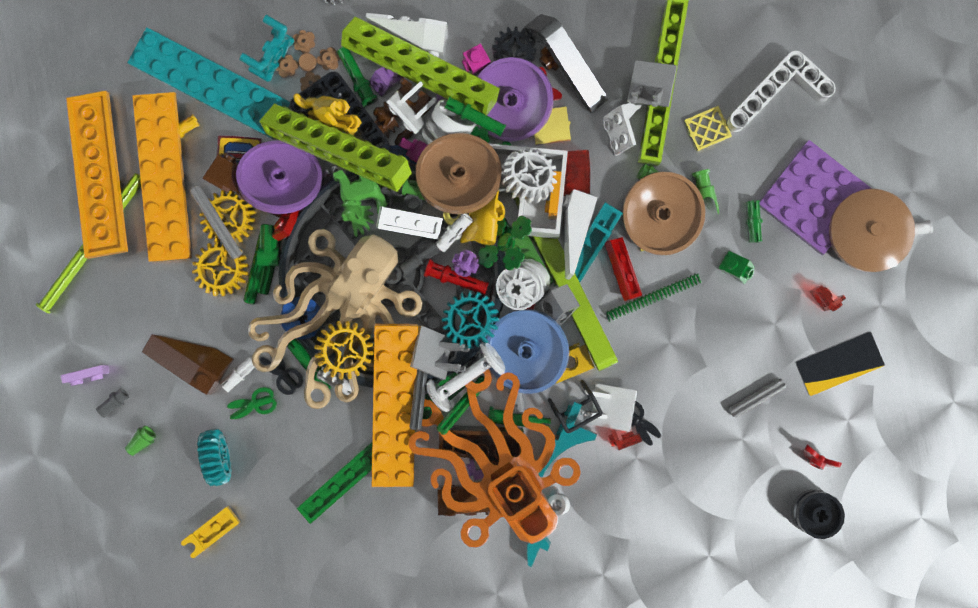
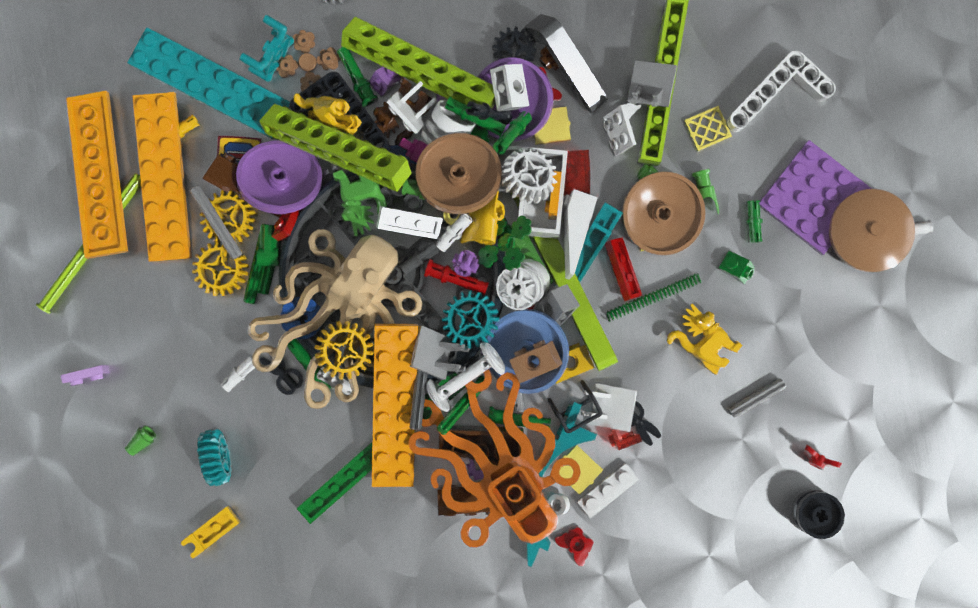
(115, 400): dark grey pin -> none
(193, 363): reddish brown wedge -> none
(248, 405): green piece -> none
(426, 34): white wedge -> none
(475, 60): dark pink brick -> none
(484, 111): none -> black pin
(509, 87): none -> white brick
(516, 127): none -> green pin
(526, 369): none -> medium nougat brick
(568, 540): none -> red animal
(588, 469): none -> light yellow piece
(607, 490): none -> white plate
(710, 344): none -> yellow animal
(823, 298): clear red bracket -> none
(840, 363): black sticker -> none

